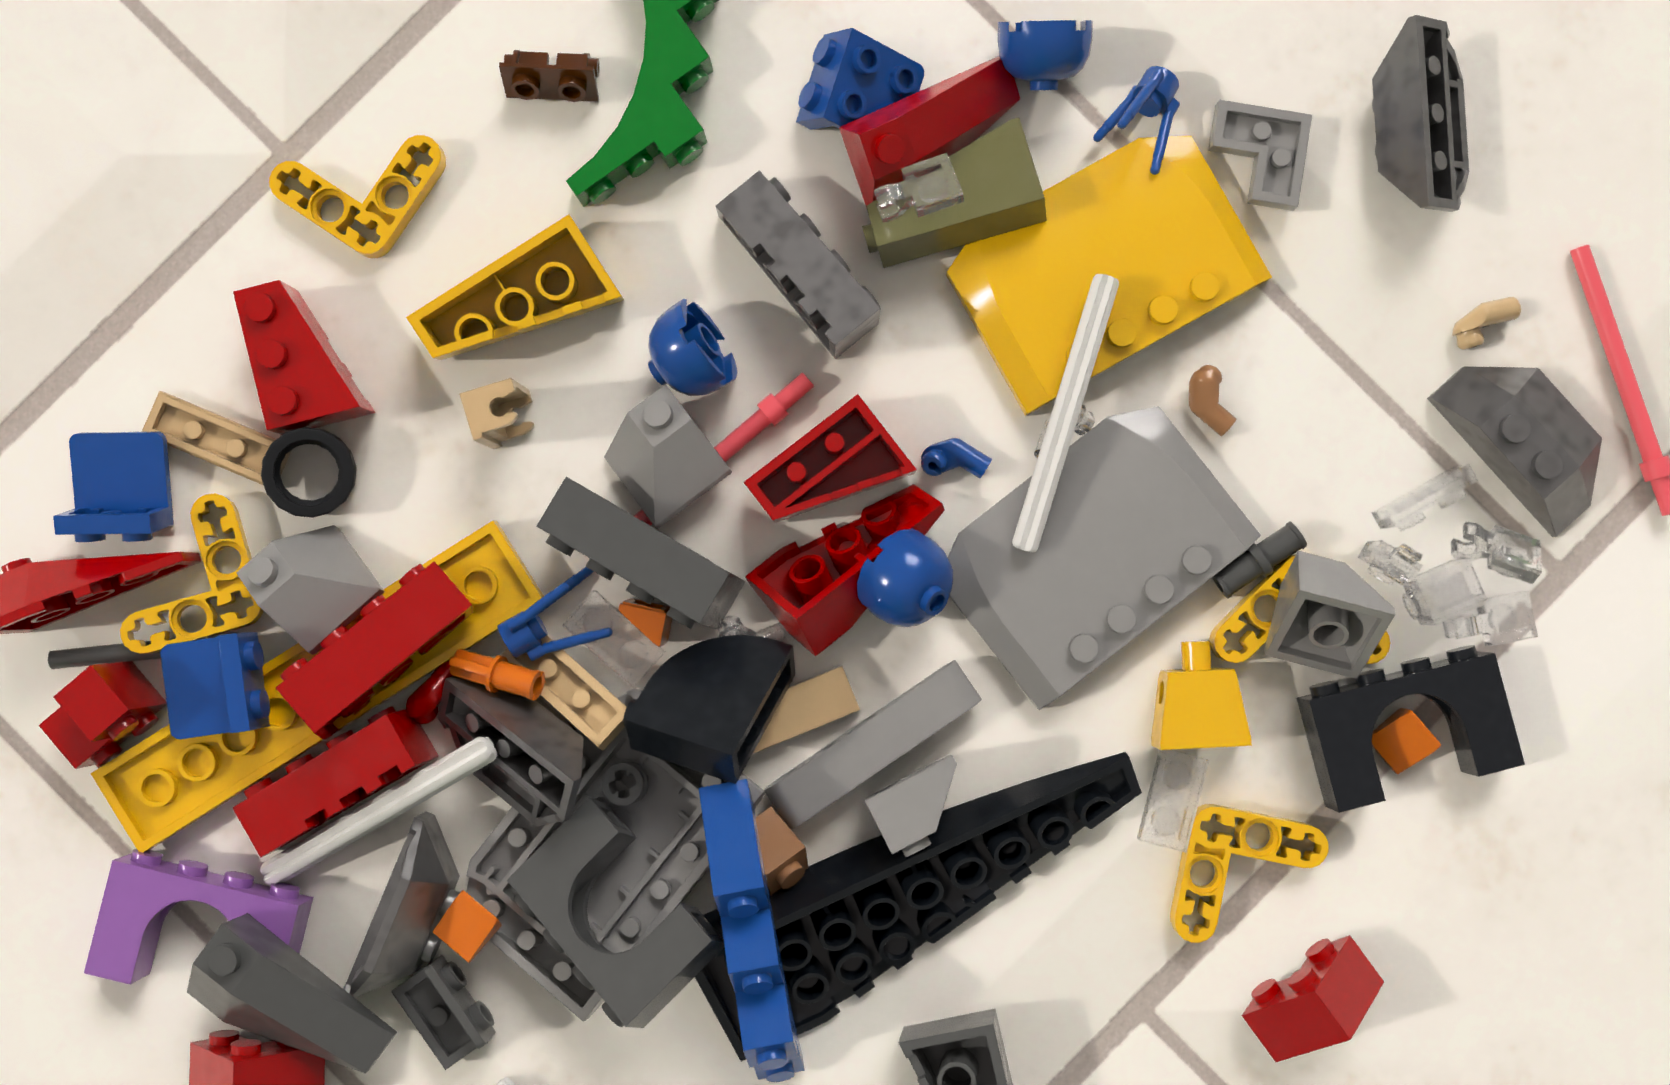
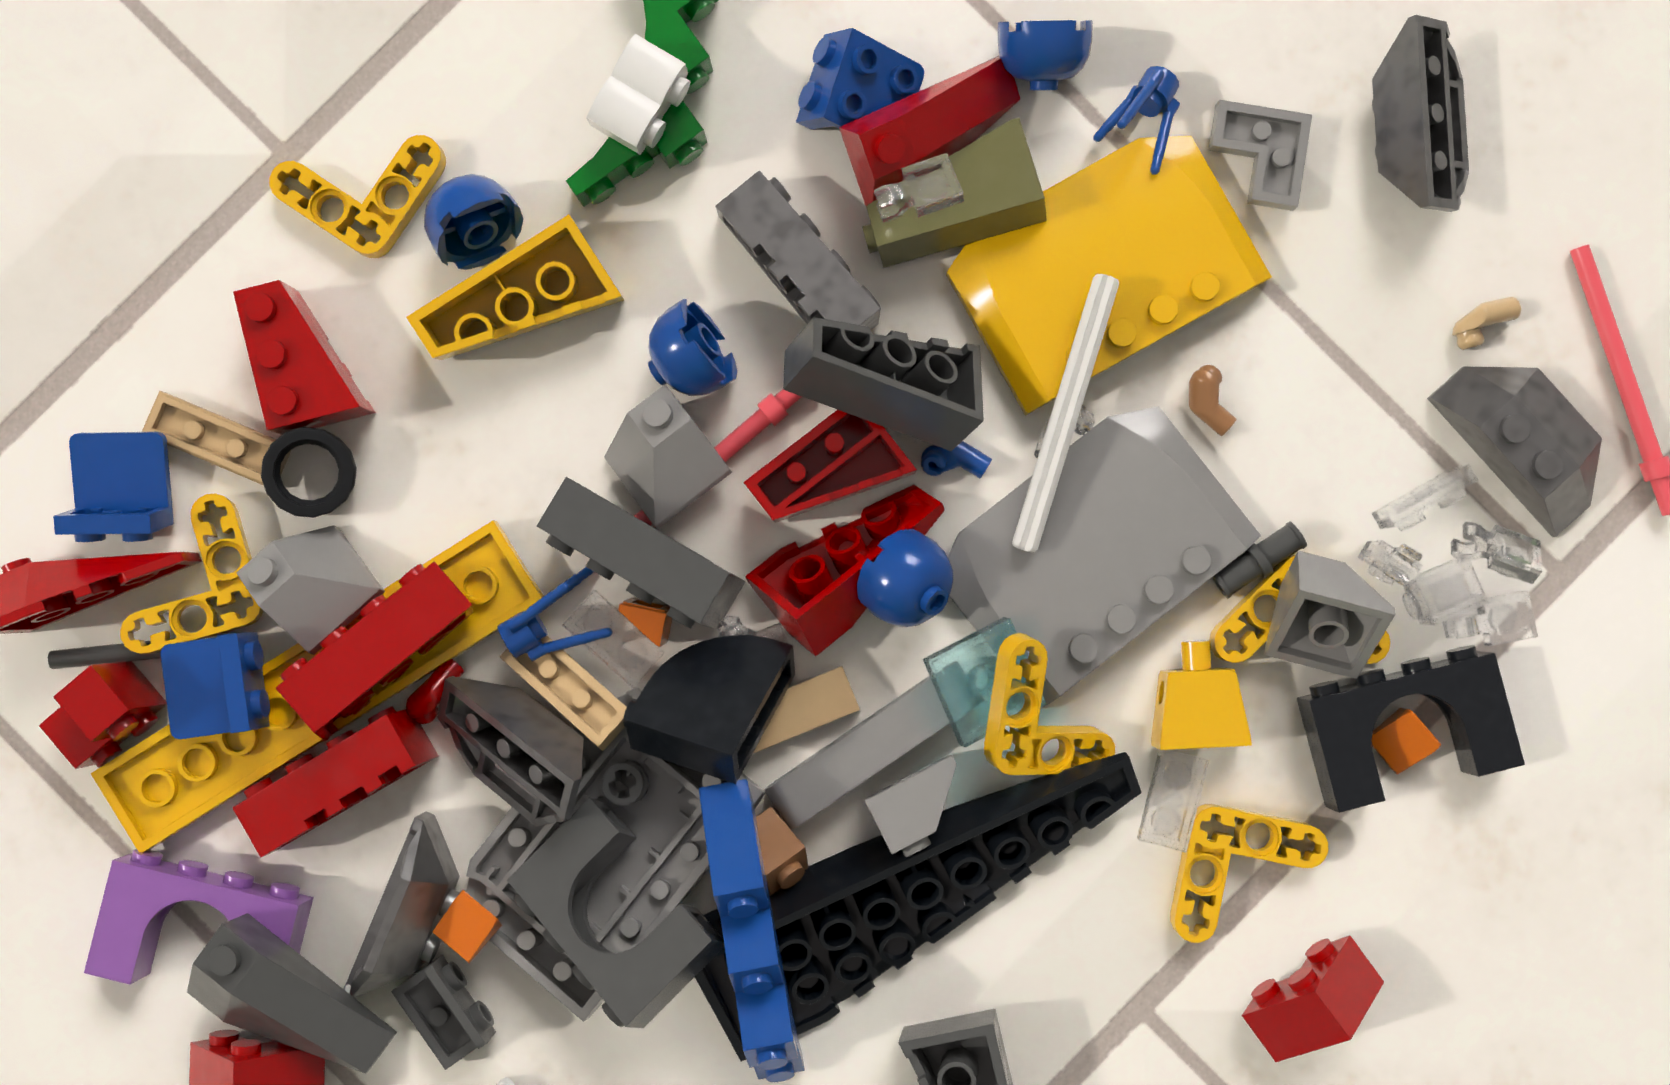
(379, 810): white axle -> none
(471, 220): none -> blue cylinder
(492, 413): tan hinge -> none
(497, 674): orange axle -> none
(531, 77): reddish brown hinge -> none
(639, 95): none -> white brick
(889, 380): none -> dark grey wedge
(965, 680): none -> clear light blue plate
(1028, 736): none -> yellow beam

